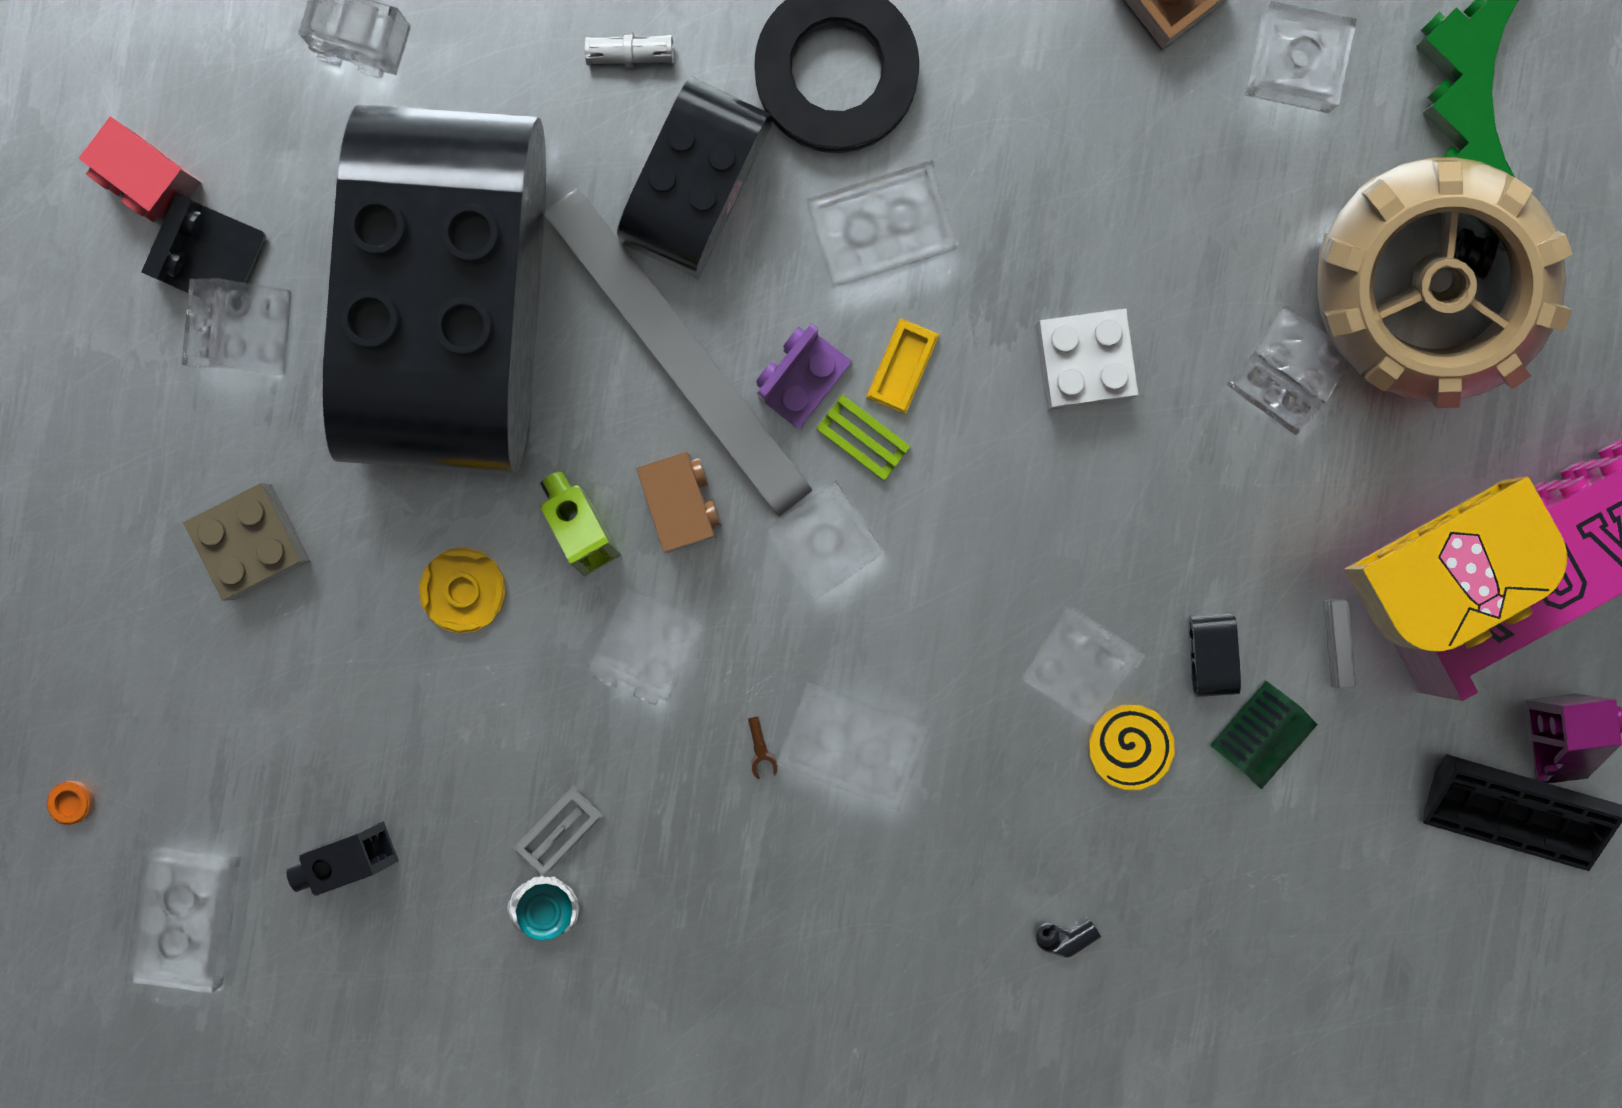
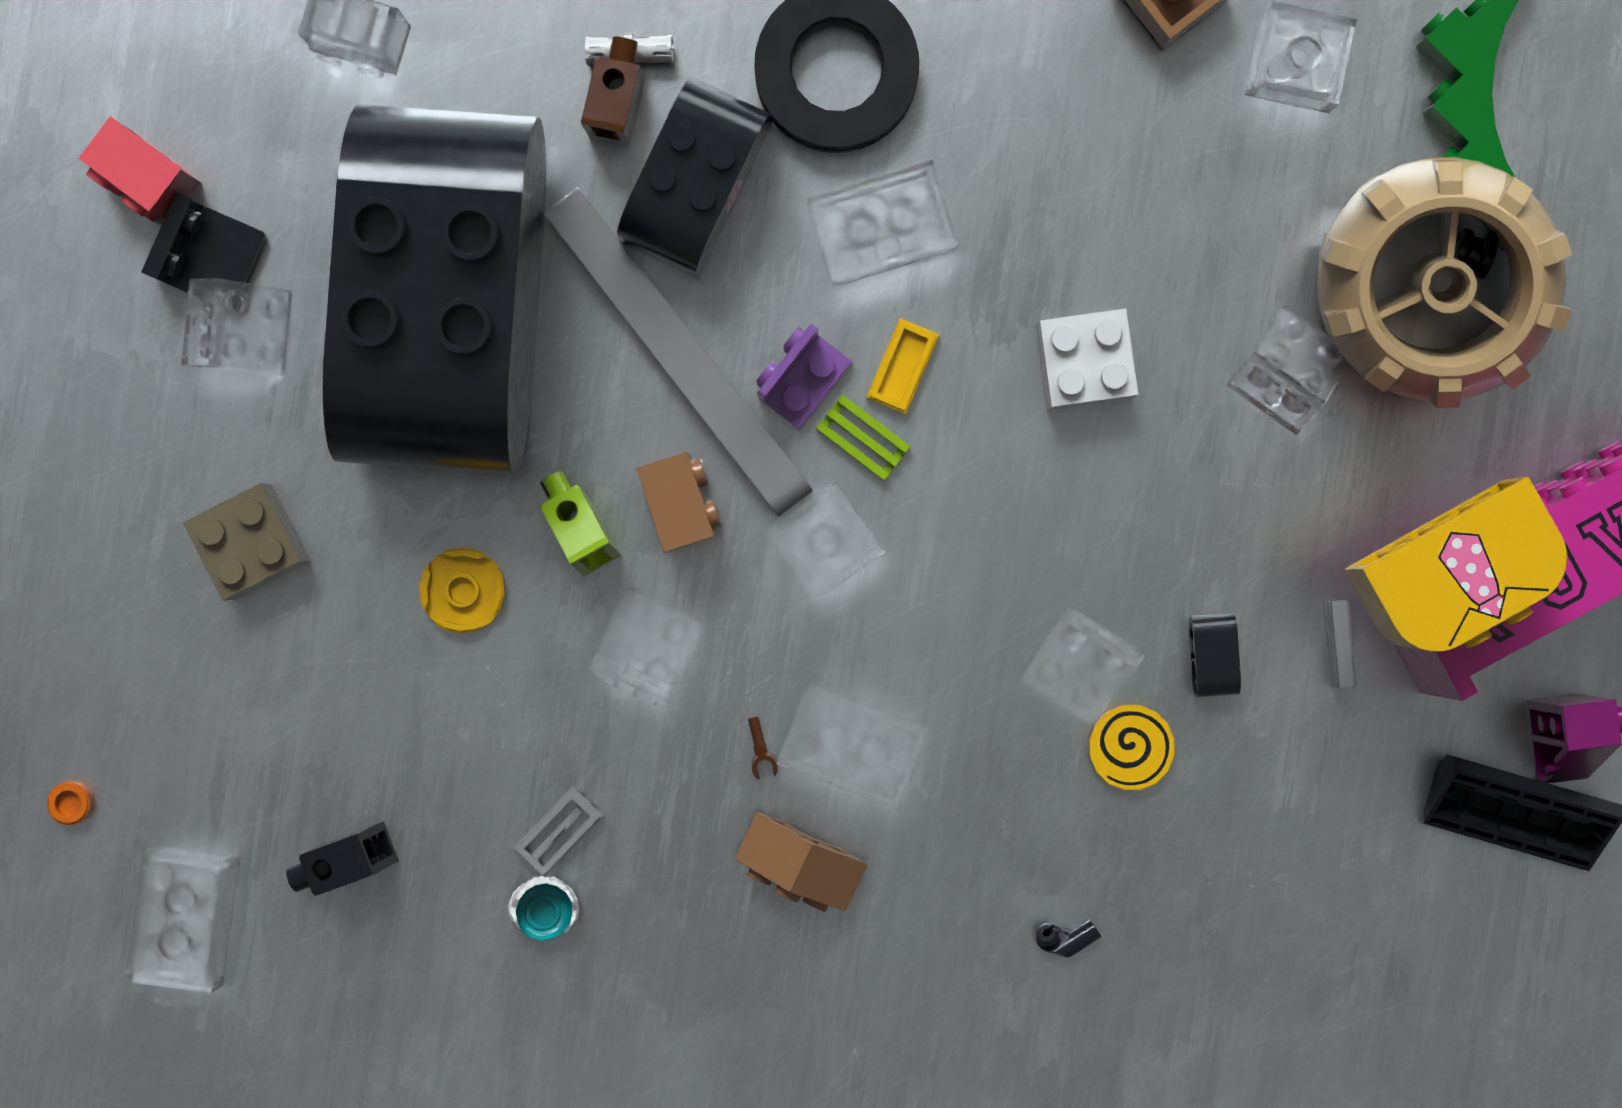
(612, 112): none -> reddish brown torso
(799, 864): none -> medium nougat brick
(1264, 734): clear green panel -> none

